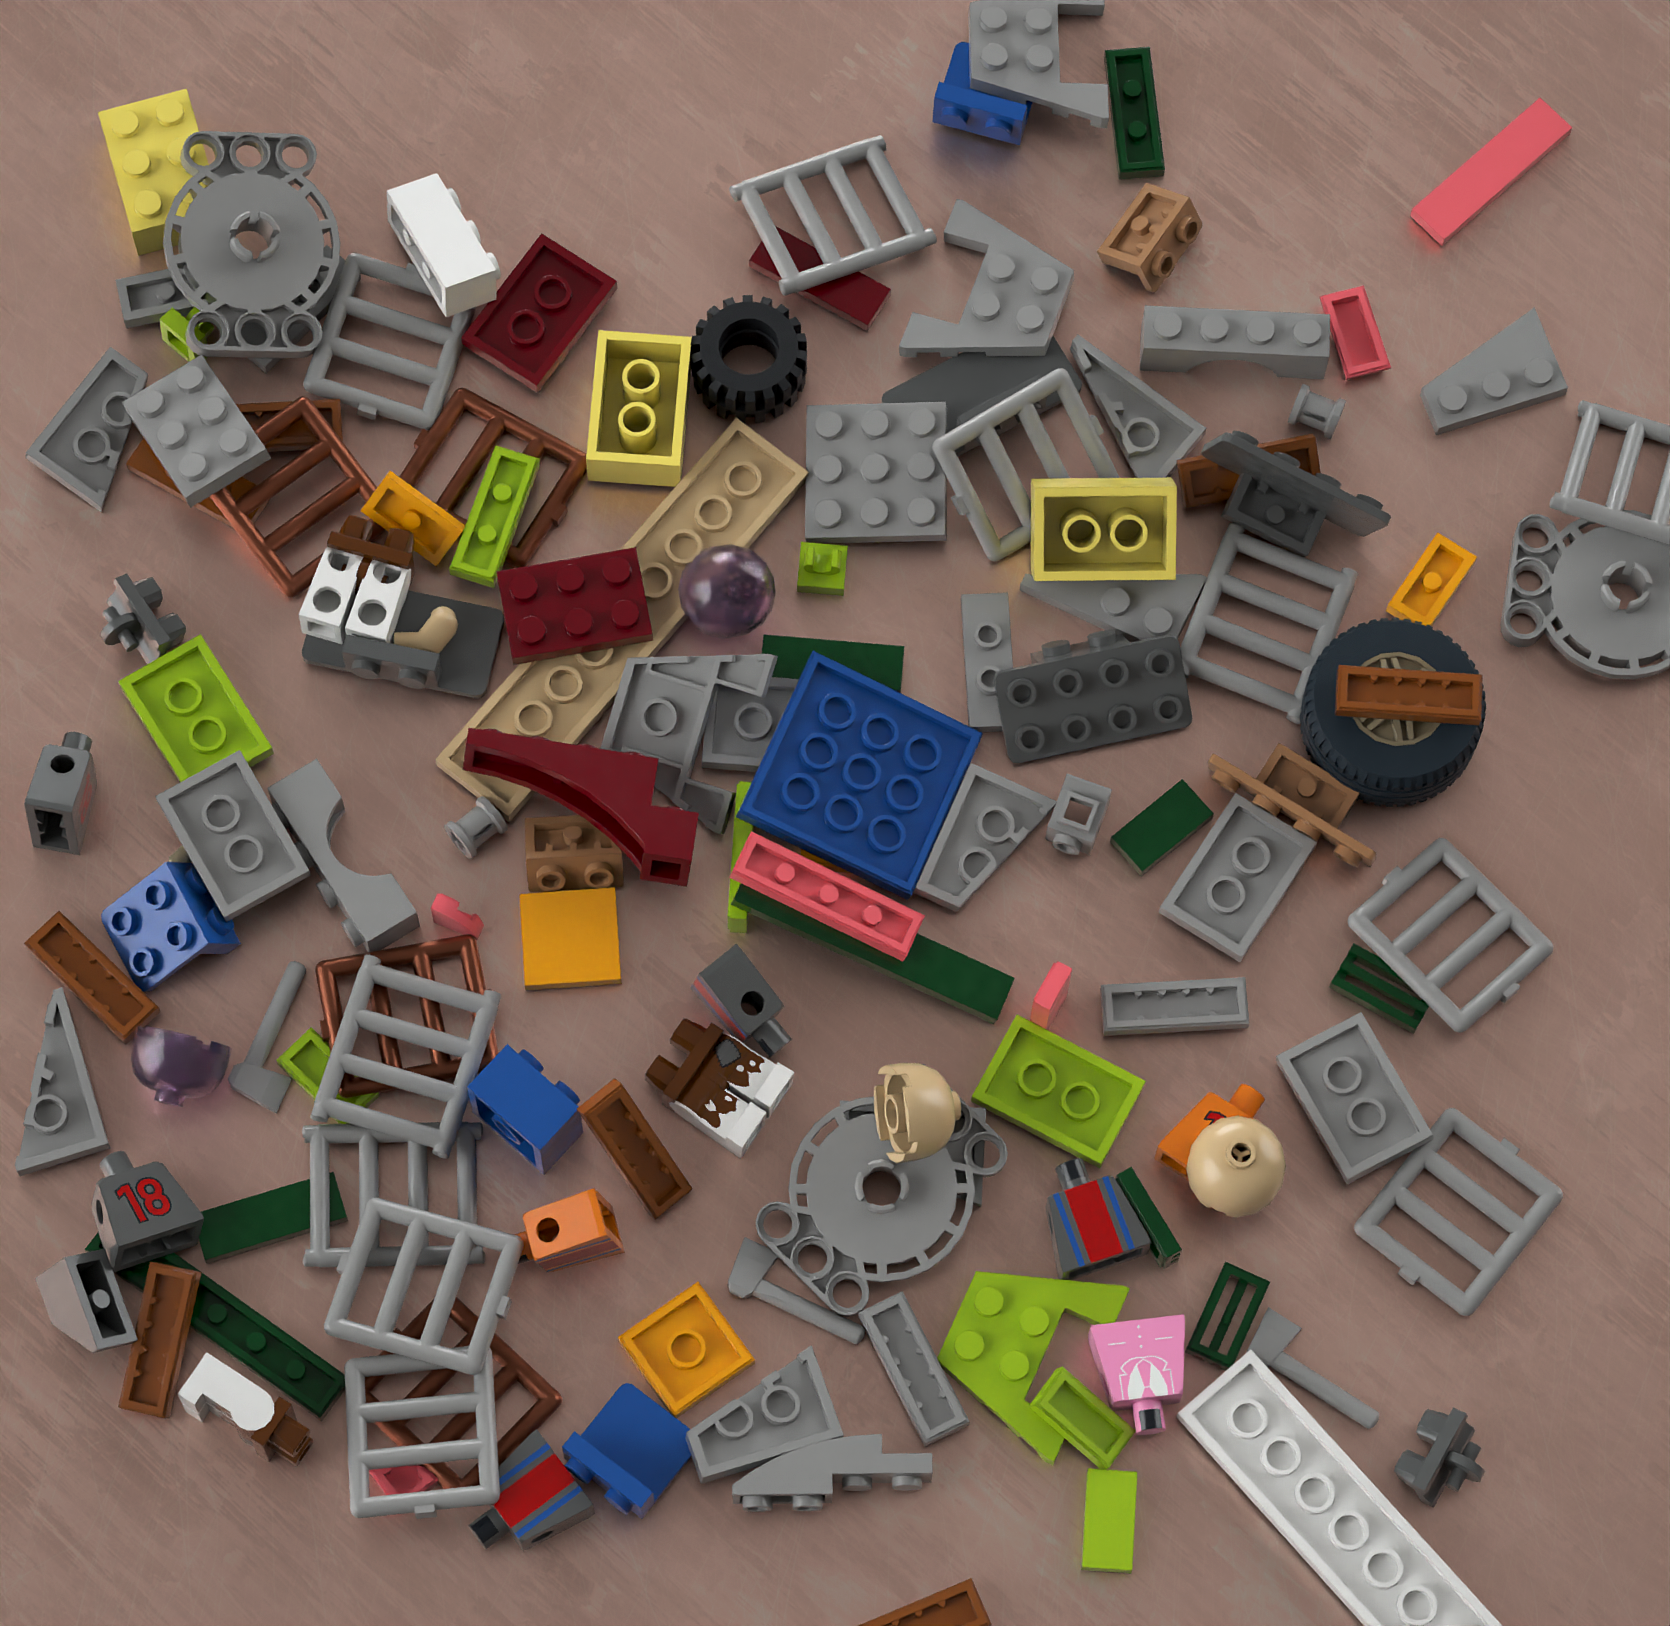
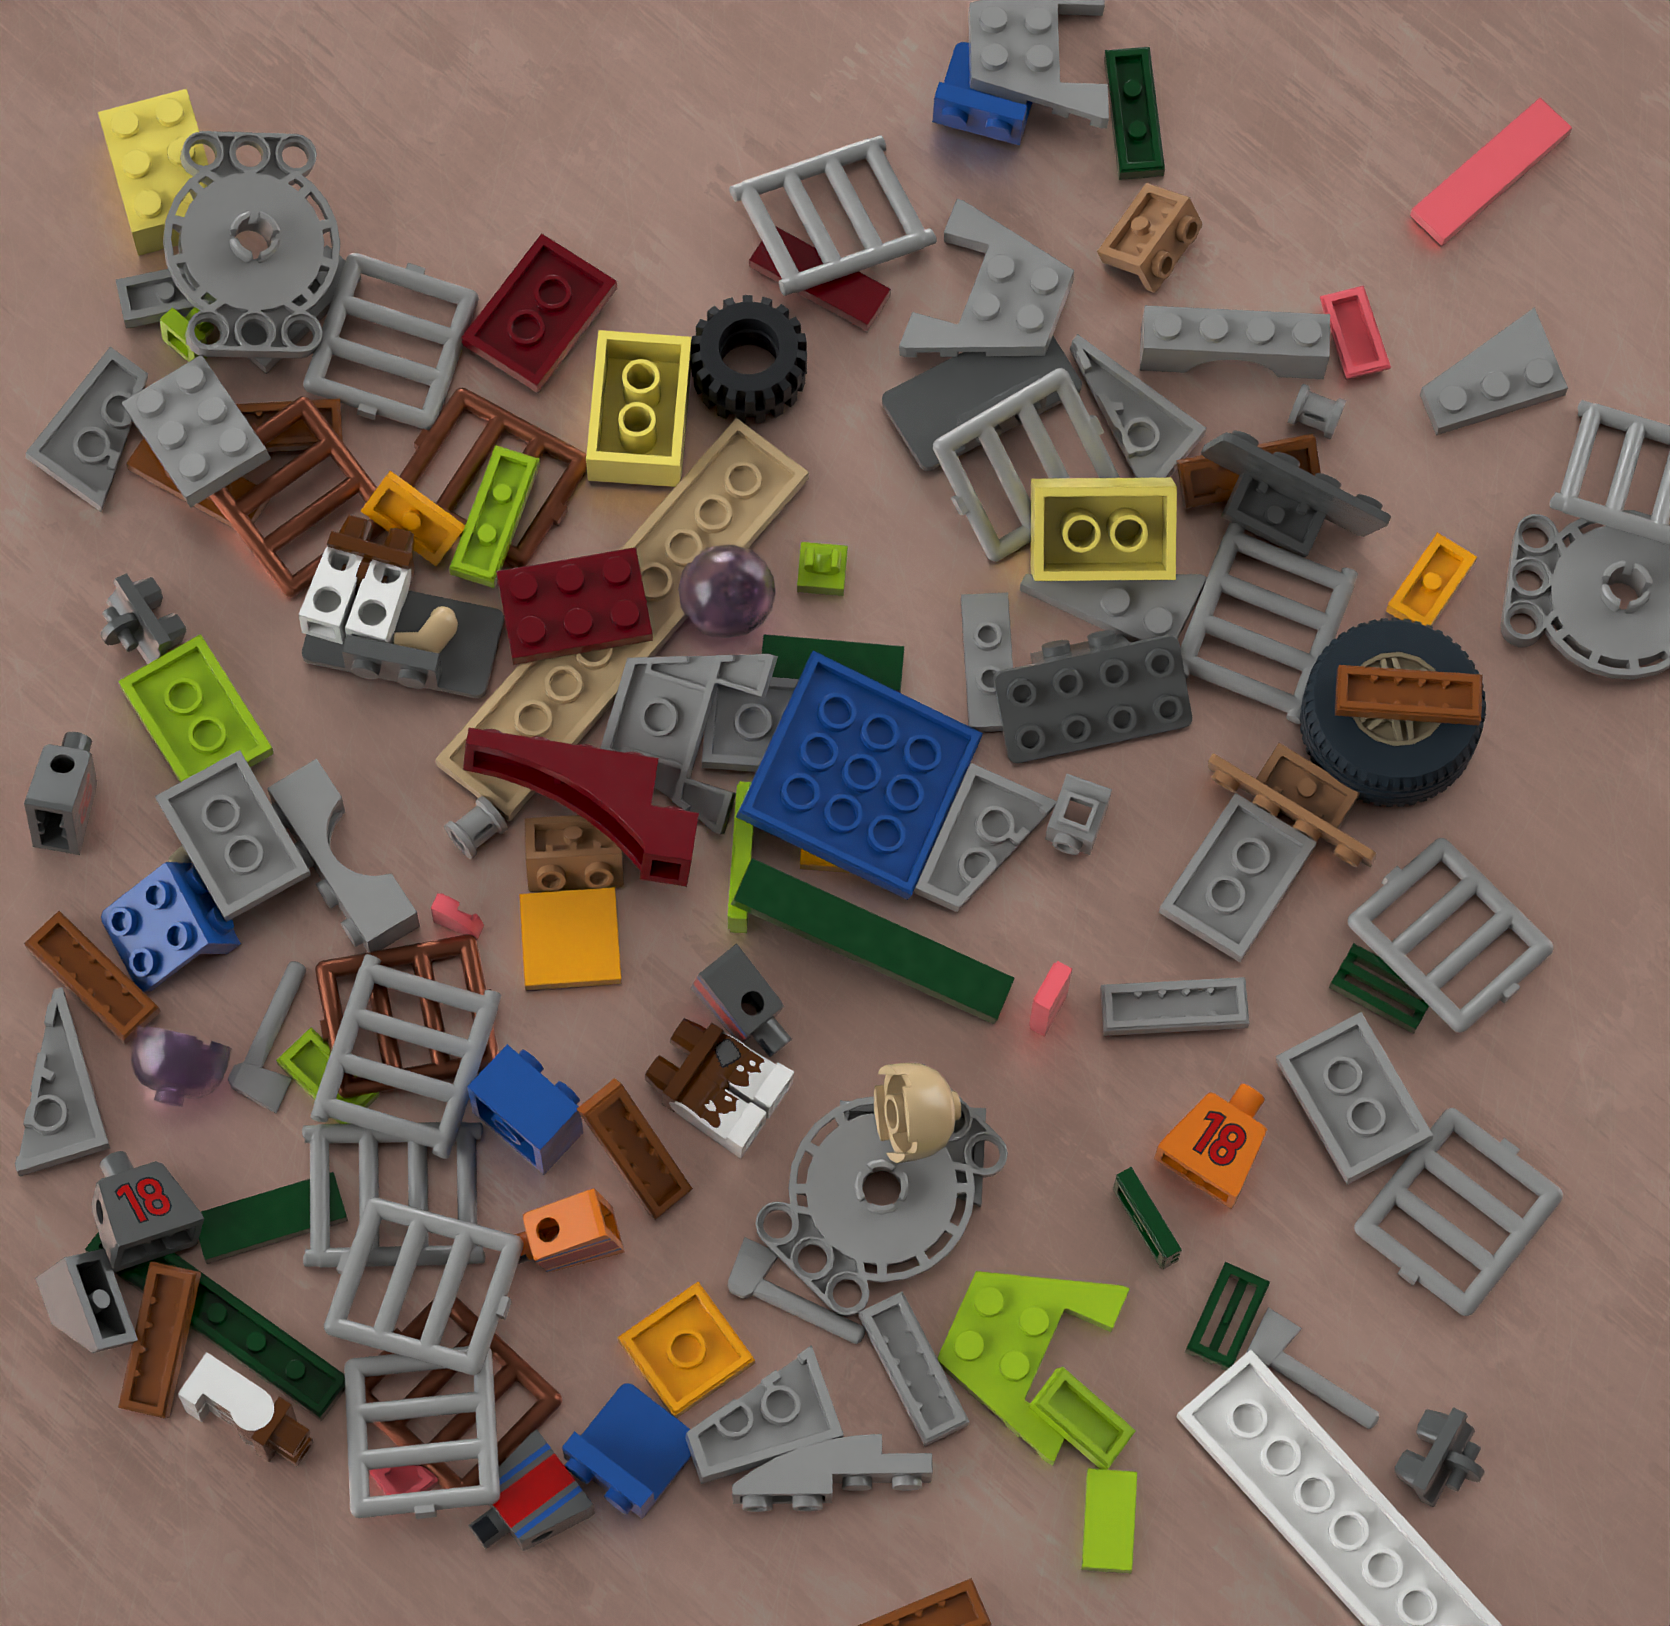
(442, 244): white brick -> none
(827, 896): coral tile -> none
(875, 473): light grey plate -> none
(1058, 1091): lime plate -> none
(1091, 1223): torso -> none
(1141, 1366): bright pink torso -> none
(1161, 827): dark green tile -> none
(1230, 1184): tan cylinder -> none

